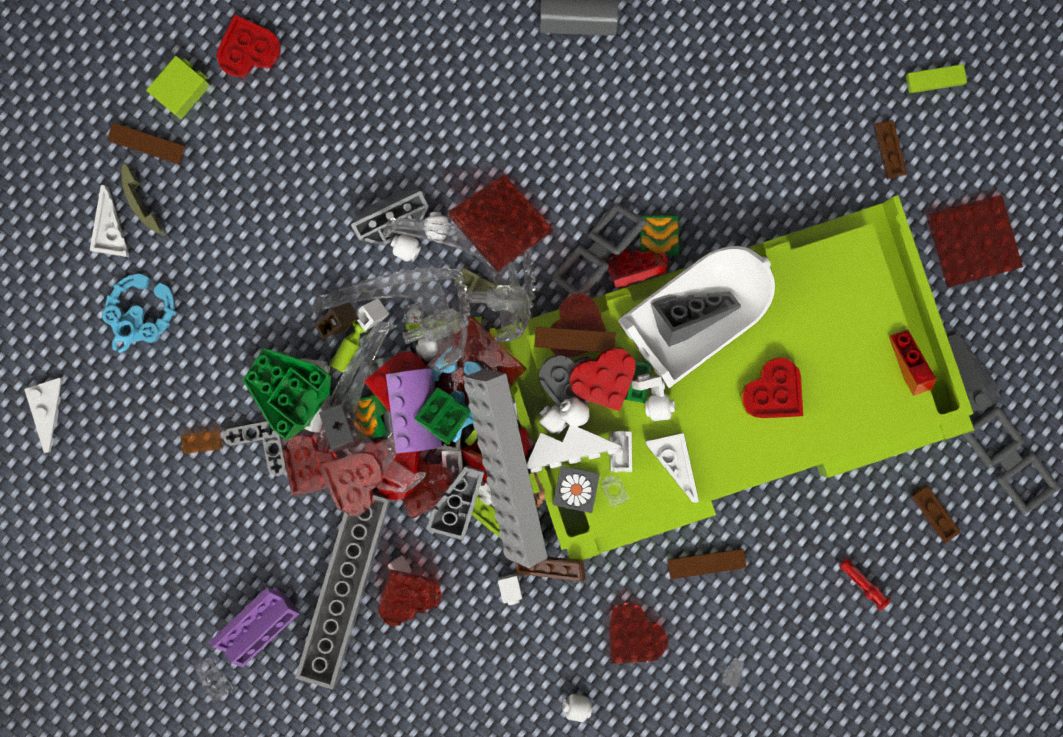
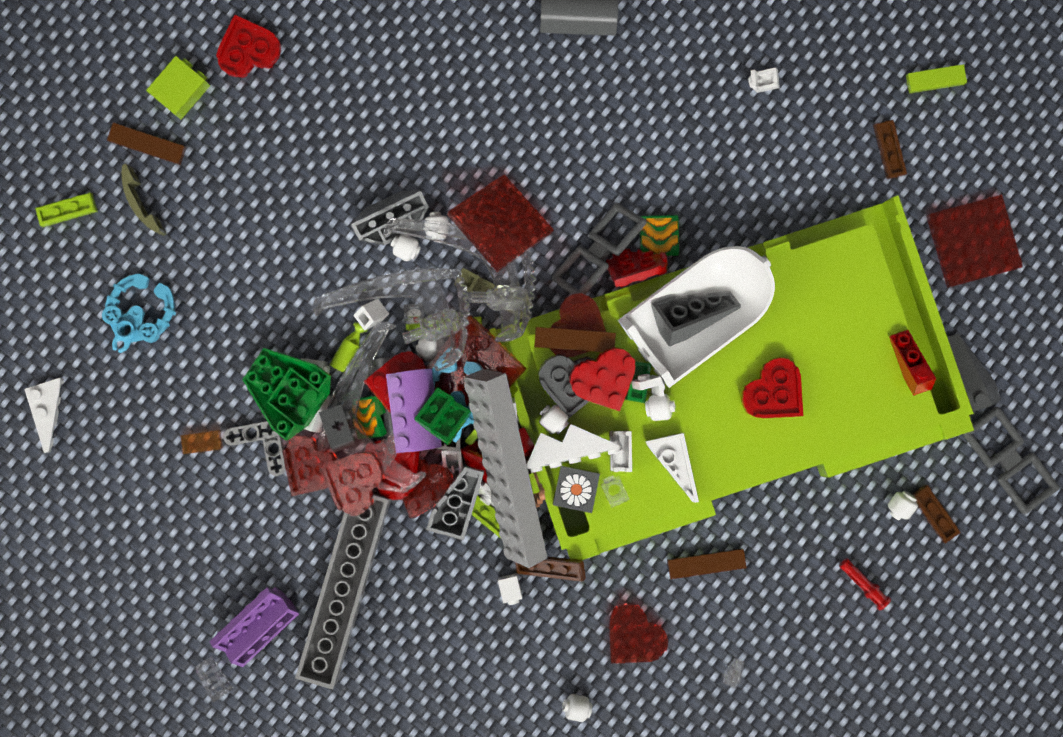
(66, 209): none -> lime tile
(107, 232): white wing -> none
(336, 321): dark brown brick -> none
(400, 564): white slope -> none
(407, 595): clear red plate -> none
(574, 412): white head -> none
(764, 80): none -> white bracket
(902, 505): none -> white head

